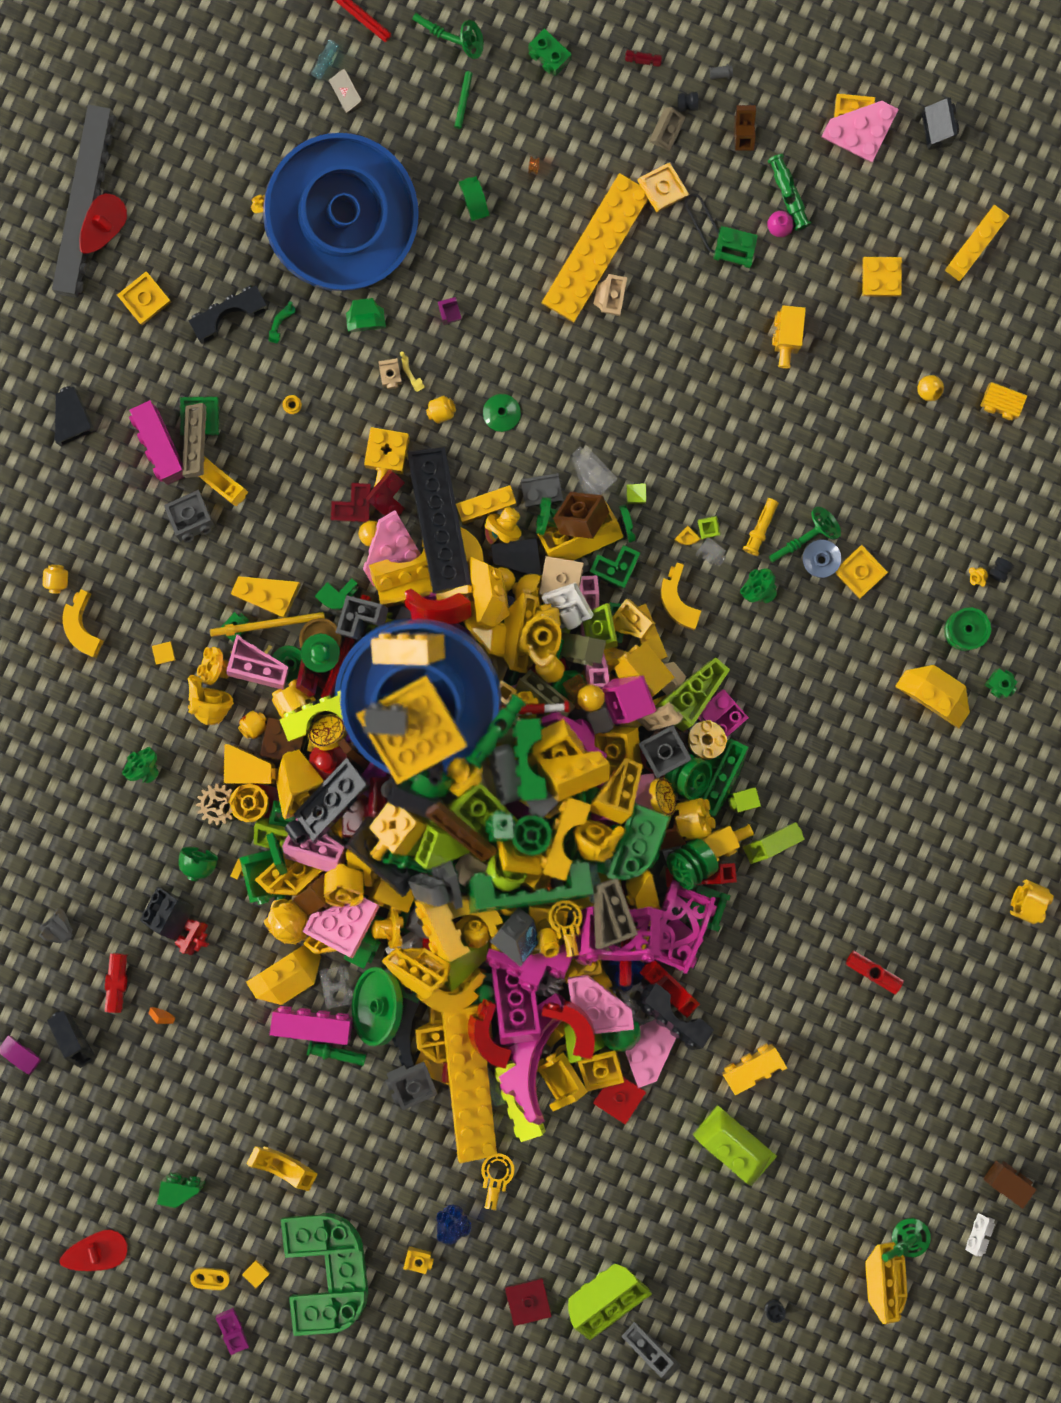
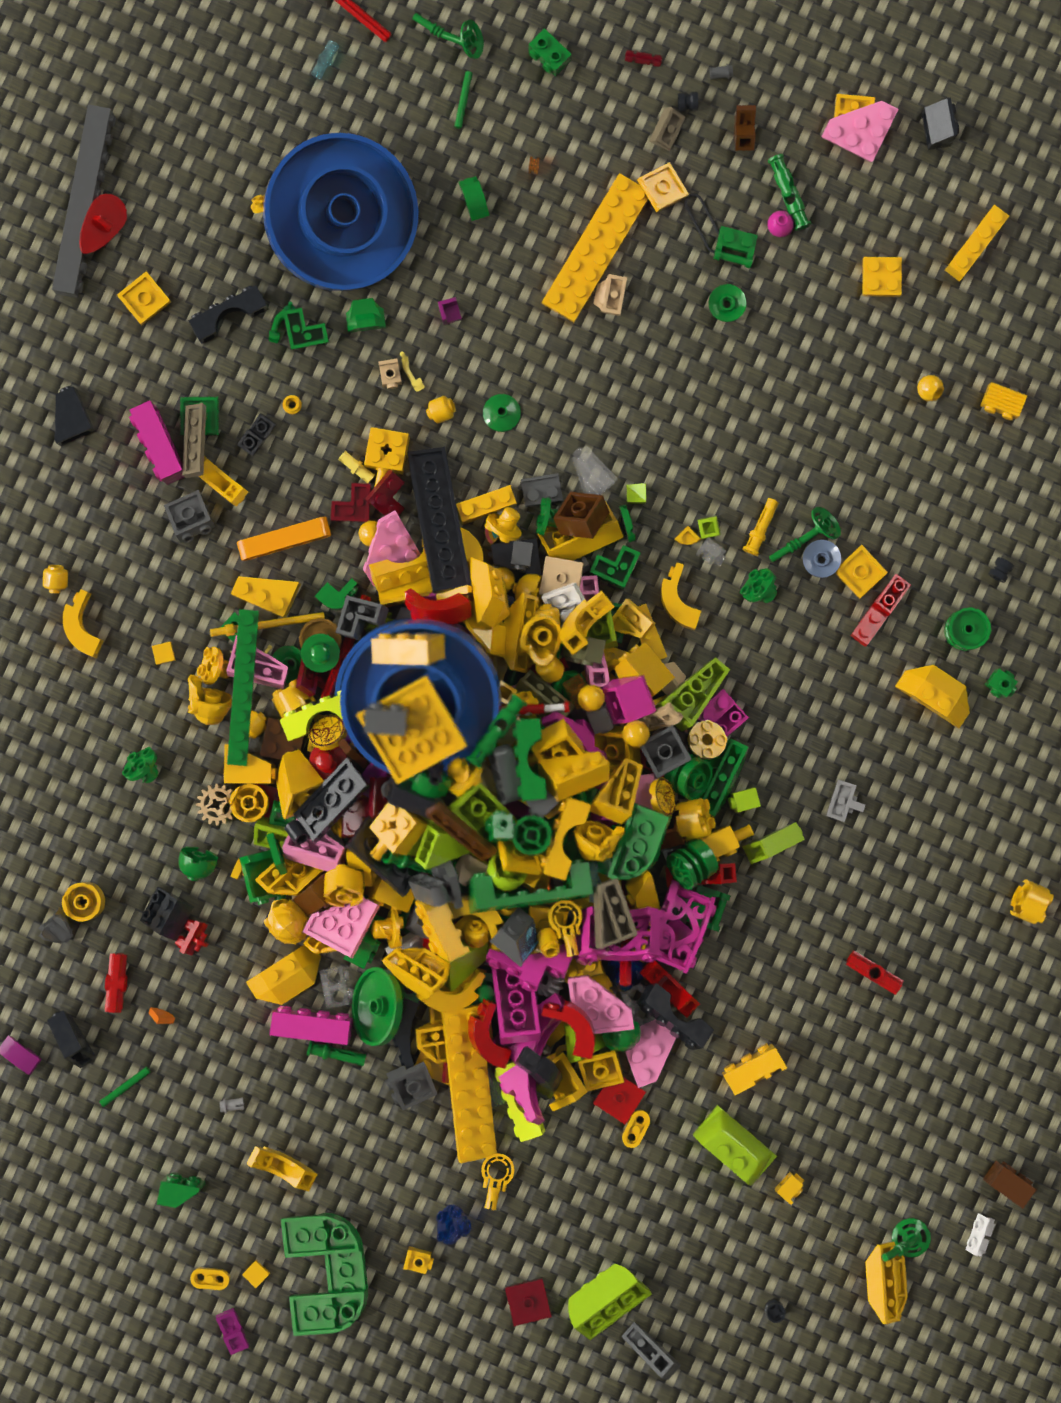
(78, 892): none -> yellow brick
(96, 1252): red shield -> none
(125, 1086): none -> green bar
(231, 1105): none -> light grey pin
(243, 687): none -> green plate
(257, 434): none -> black slope
(284, 538): none -> light orange beam
(299, 334): none -> green brick
(345, 91): slope -> none
(356, 467): none -> light yellow pin
(521, 555): none -> dark grey brick
(542, 1070): none -> black arch
(577, 624): none -> yellow arch
(636, 733): none -> yellow piece
(636, 1128): none -> yellow plate
(730, 294): none -> green dish
(789, 333): yellow brick -> none
(790, 1187): none -> yellow brick
(843, 801): none -> light grey hinge
(880, 610): none -> slope
(978, 576): yellow plate -> none

